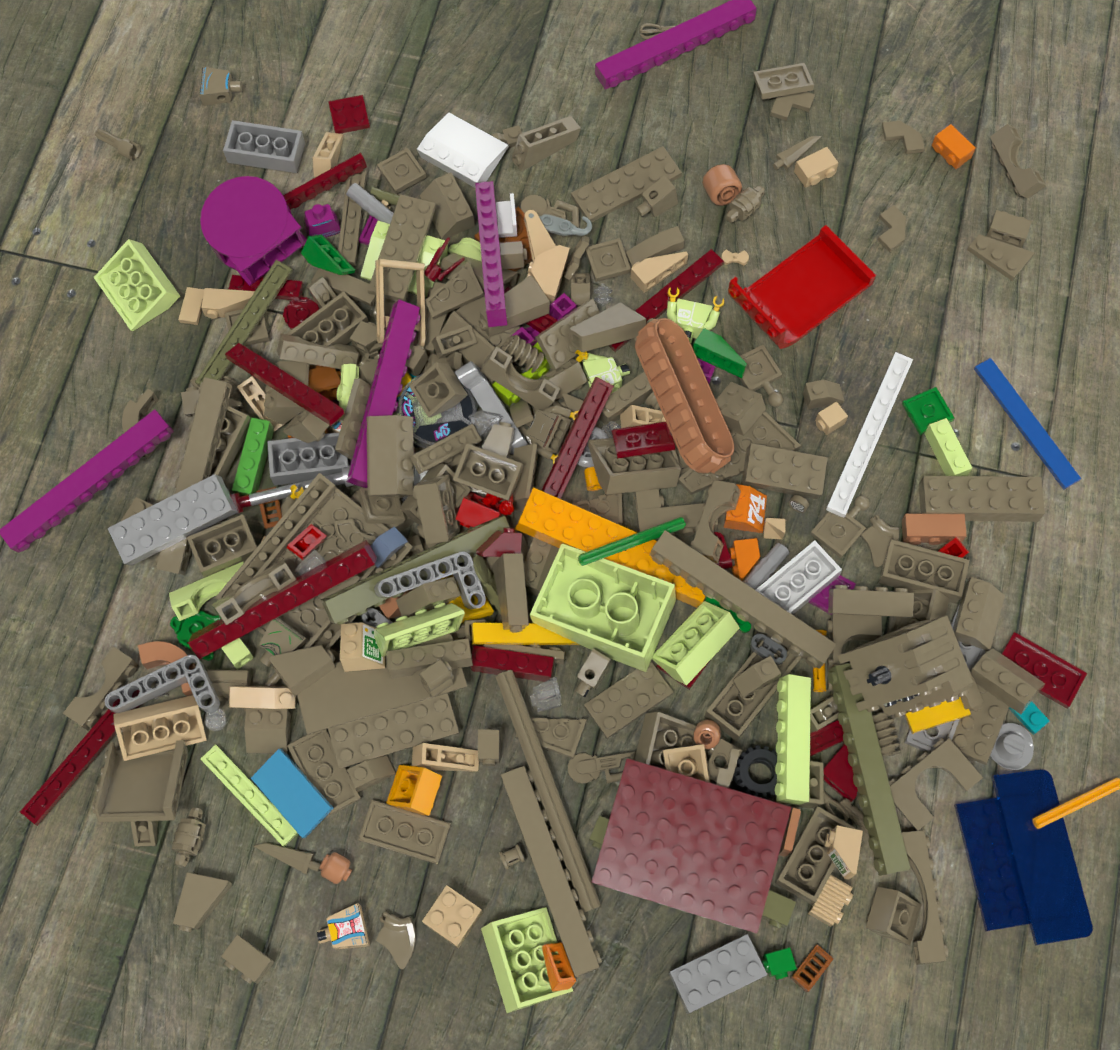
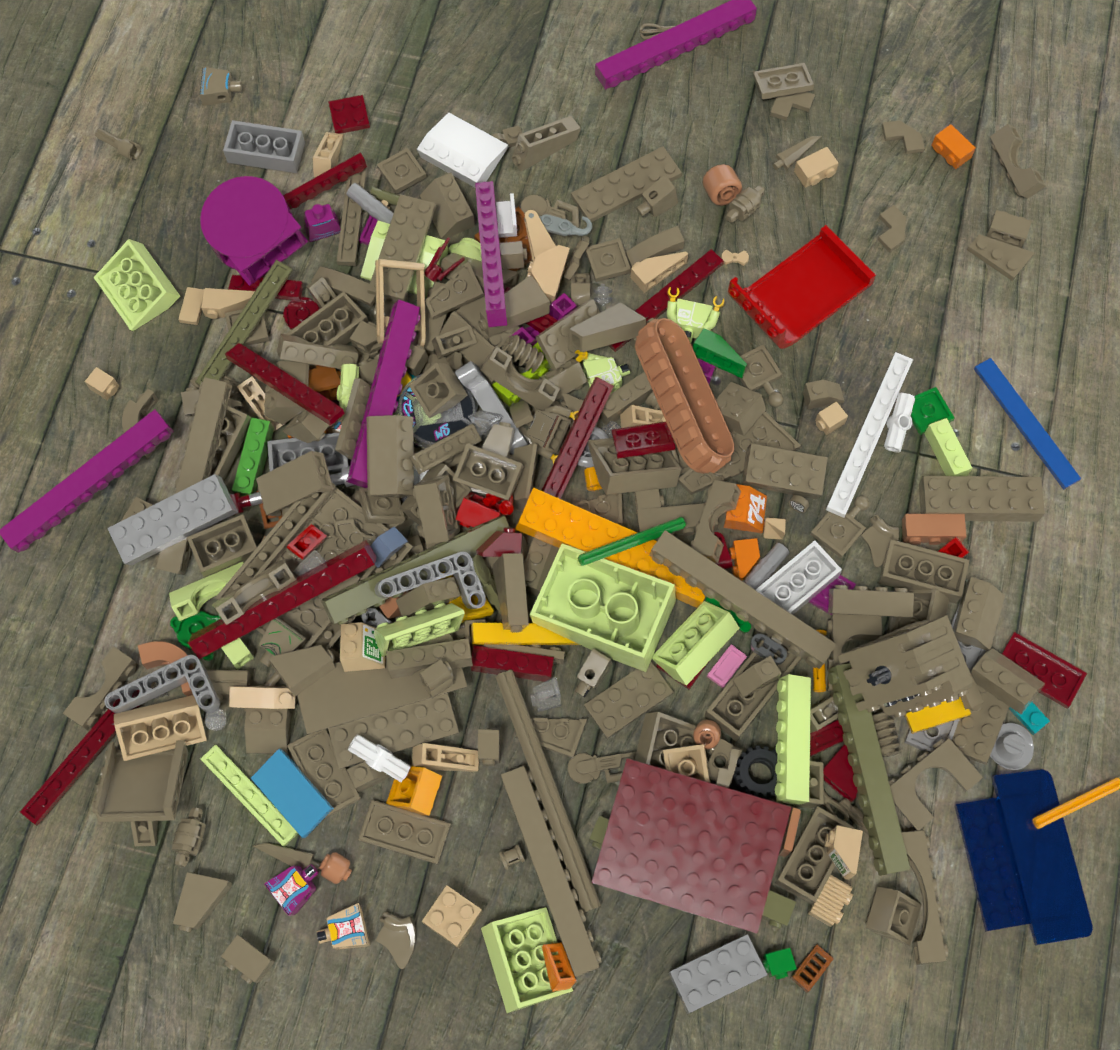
(102, 383): none -> tan brick
(293, 887): none -> torso
(294, 482): none -> dark tan panel
(324, 256): green slope -> none
(379, 758): none -> white piece
(726, 666): none -> bright pink tile
(899, 422): none -> white piece

